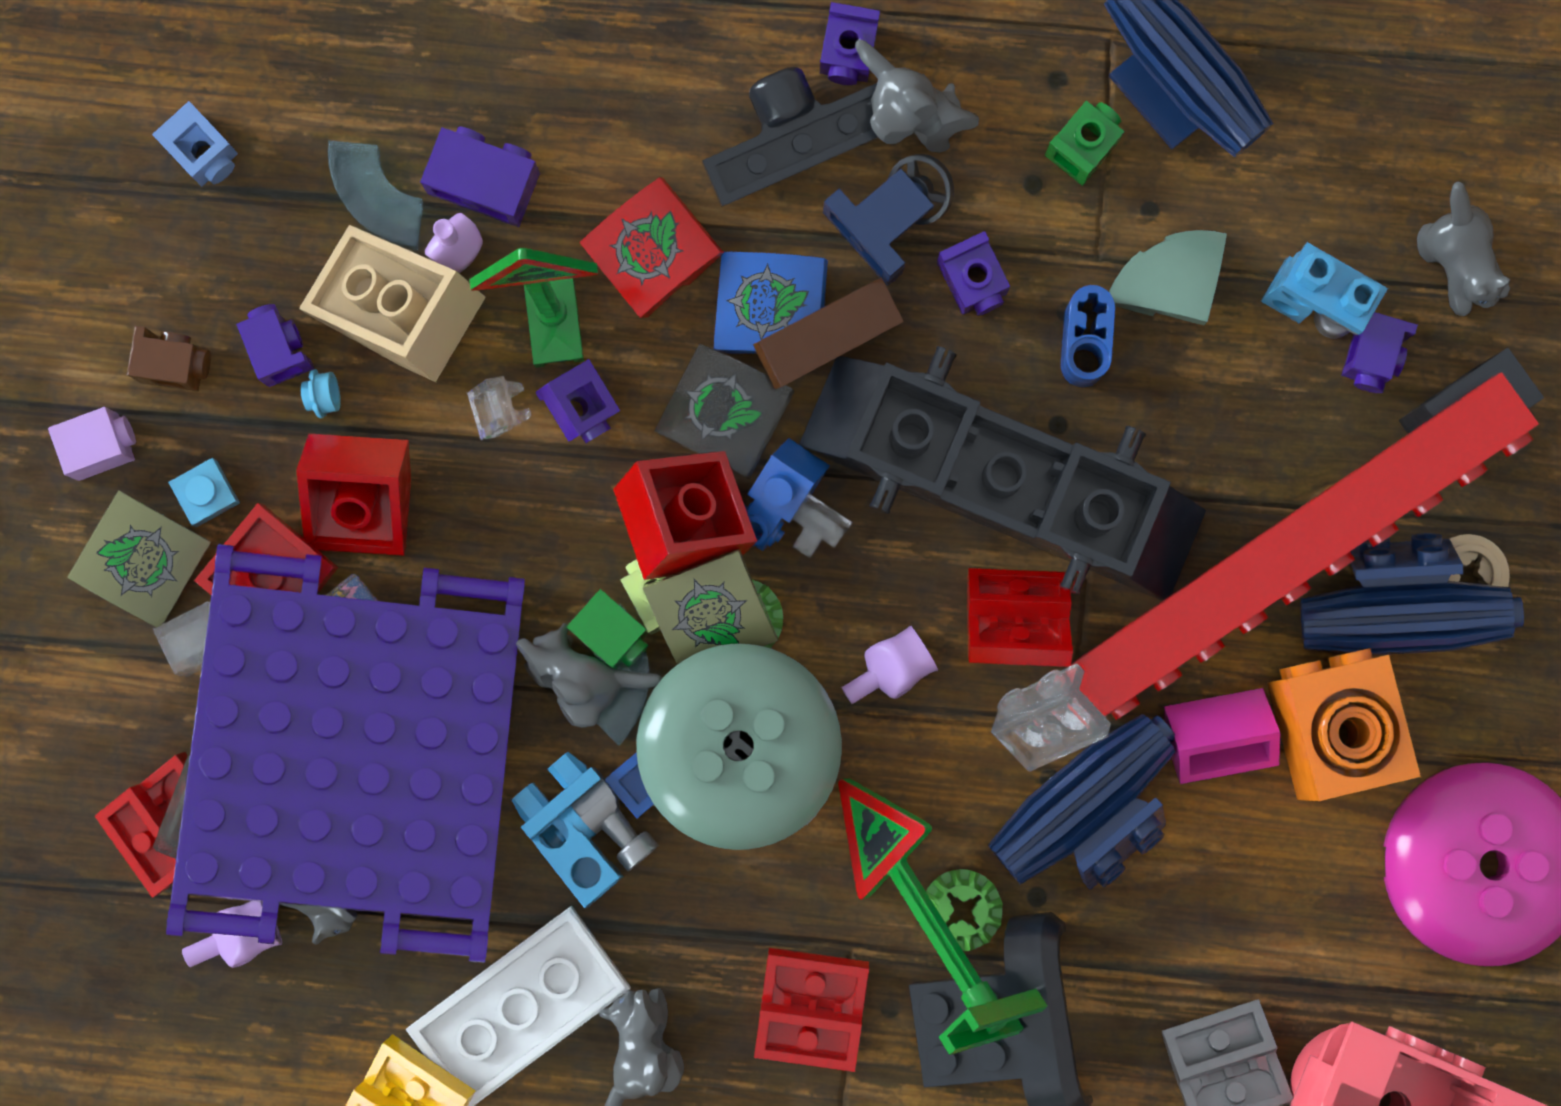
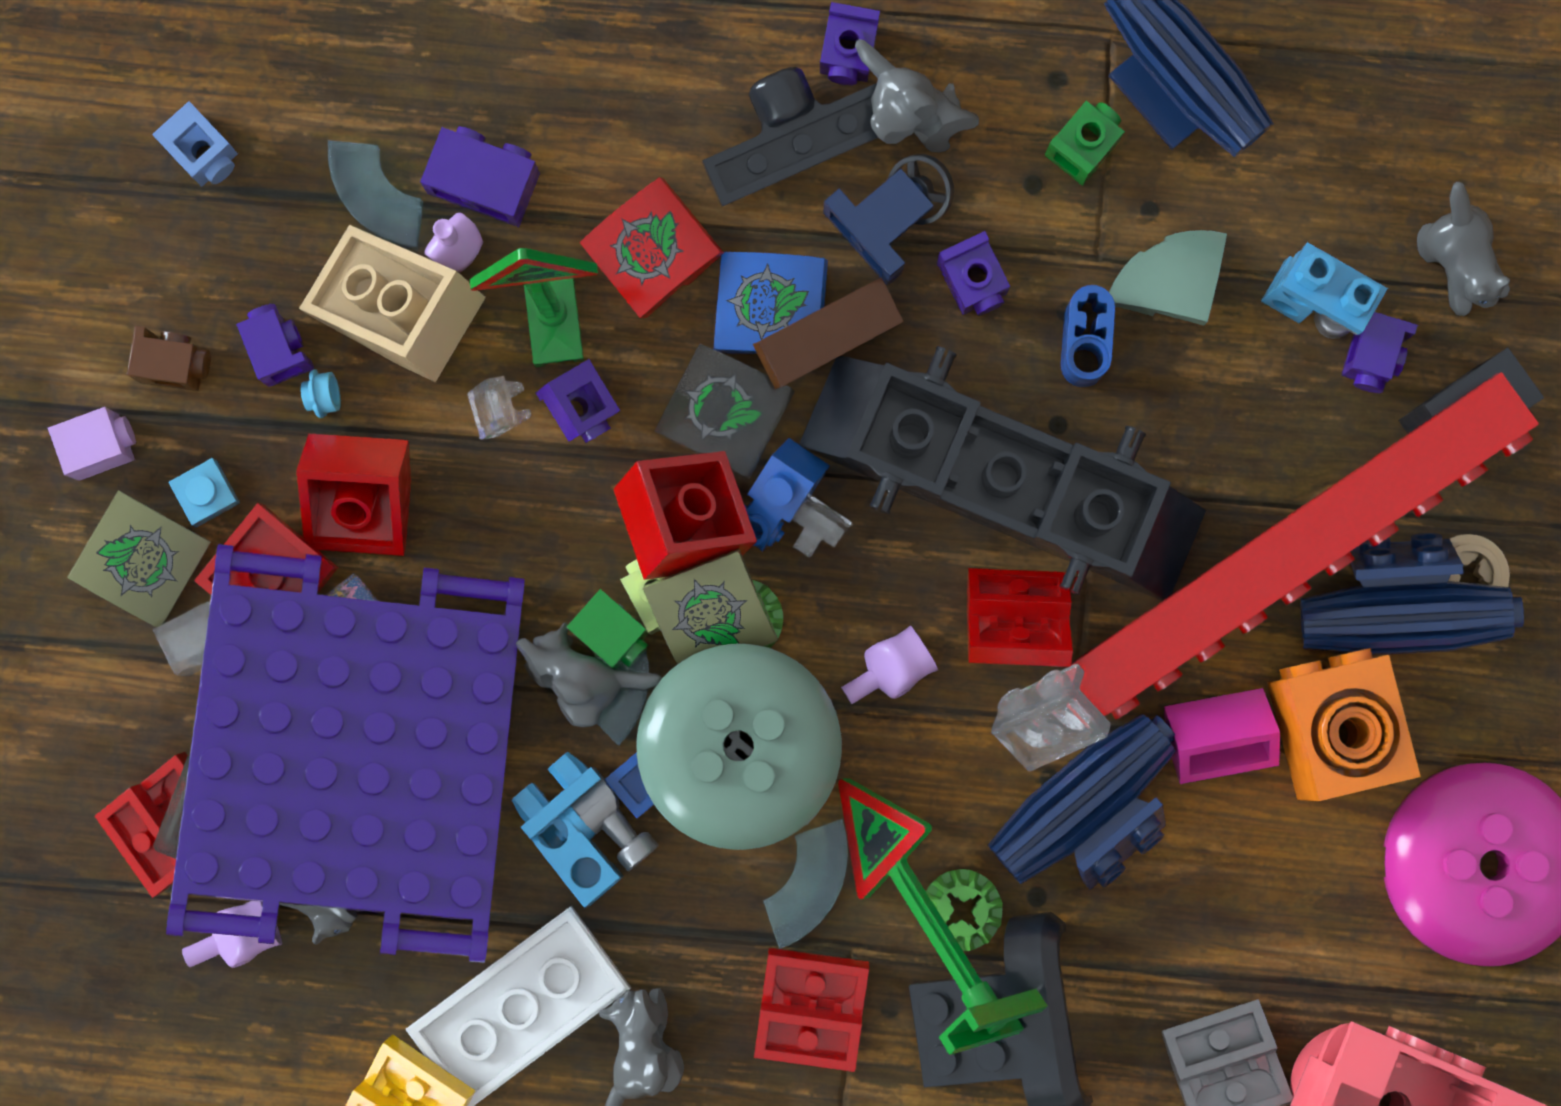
(813, 884): none -> clear light blue tile

